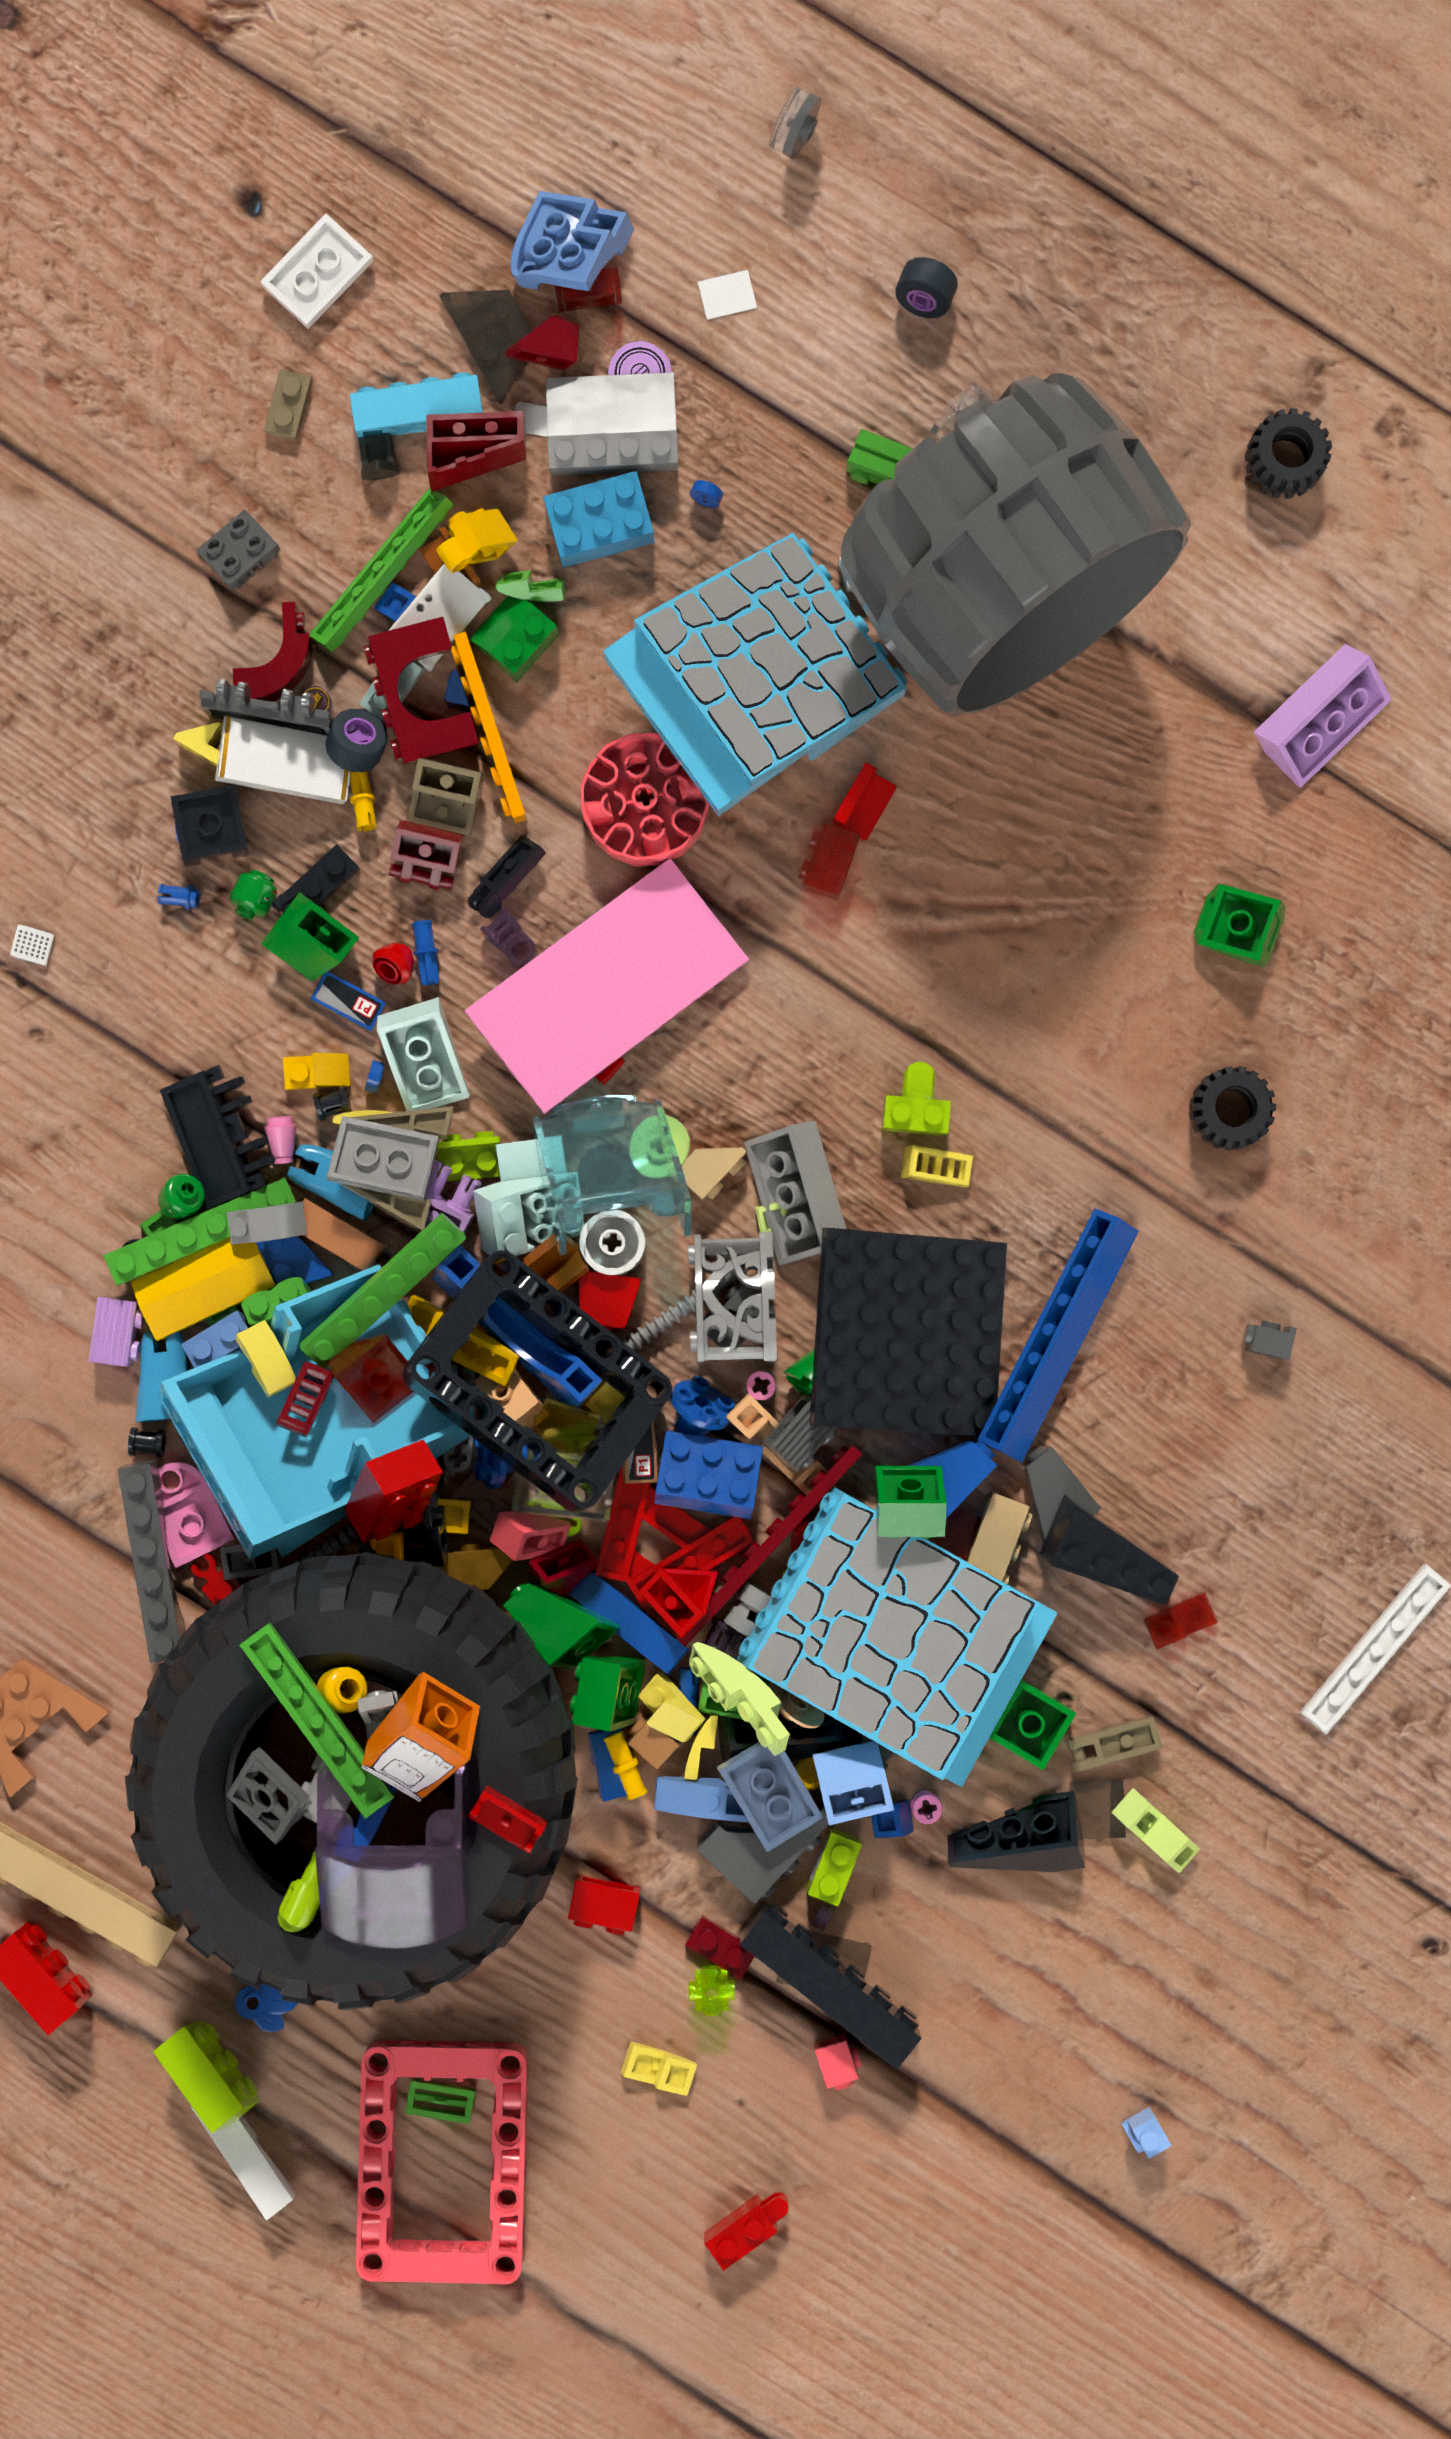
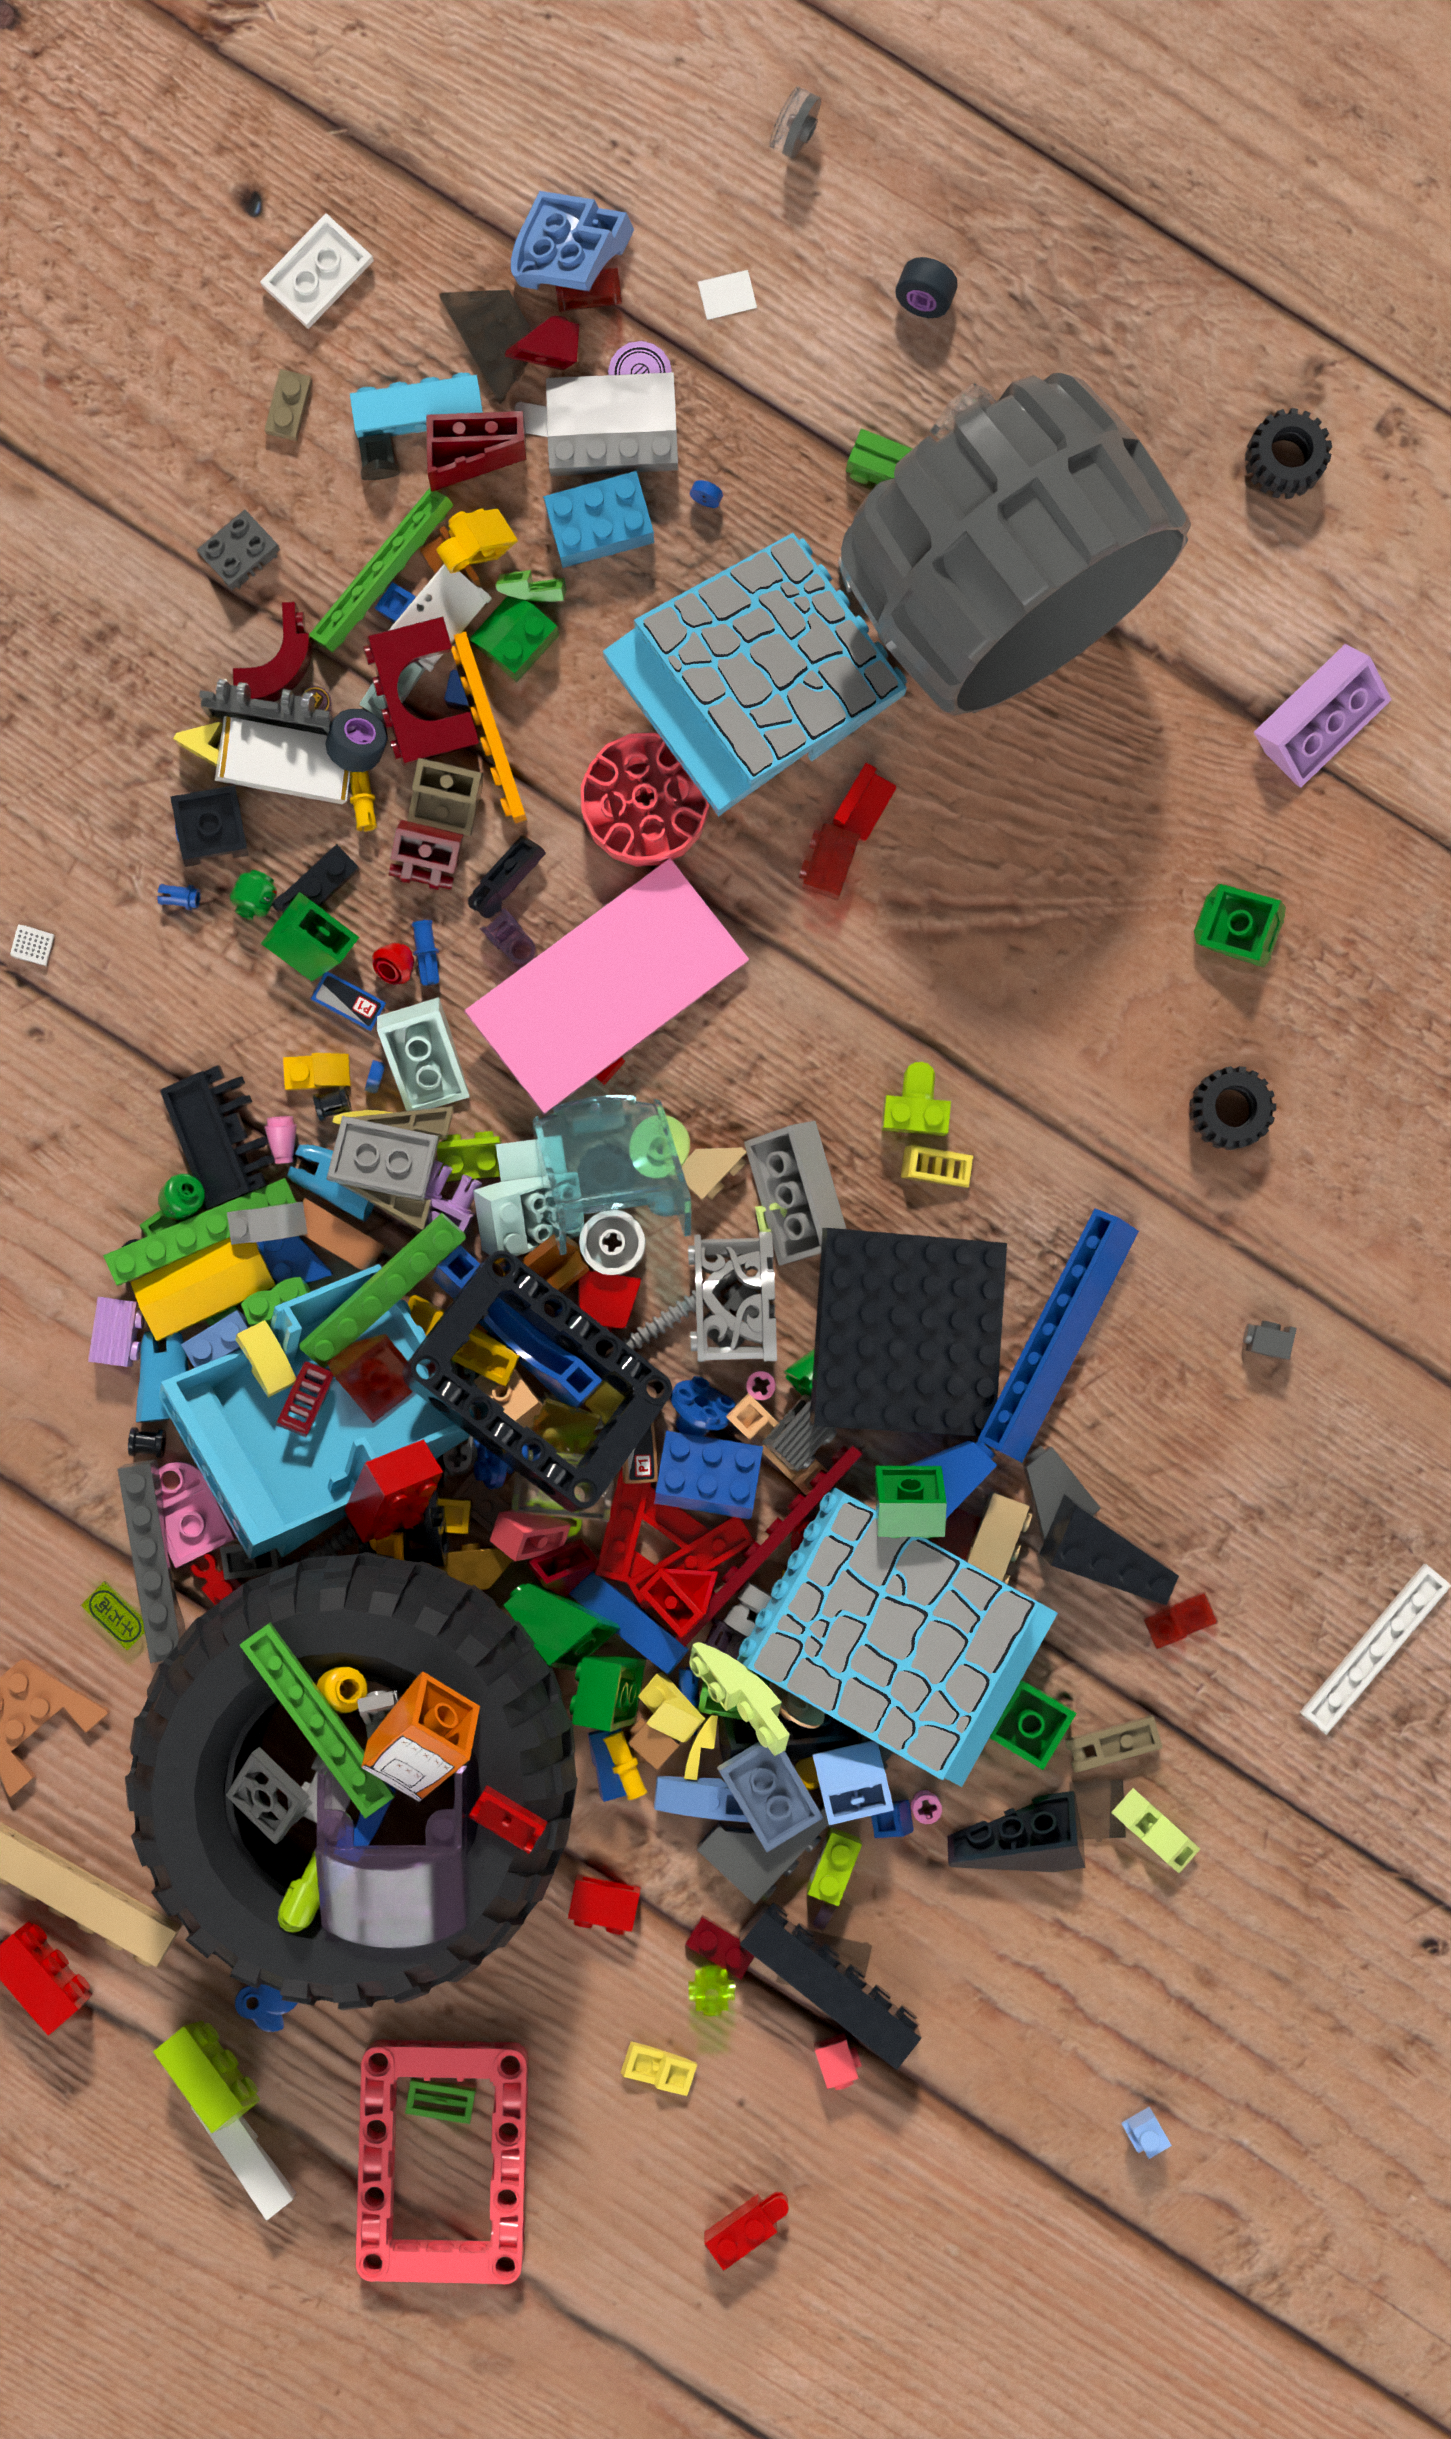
(115, 1615): none -> clear neon green tile

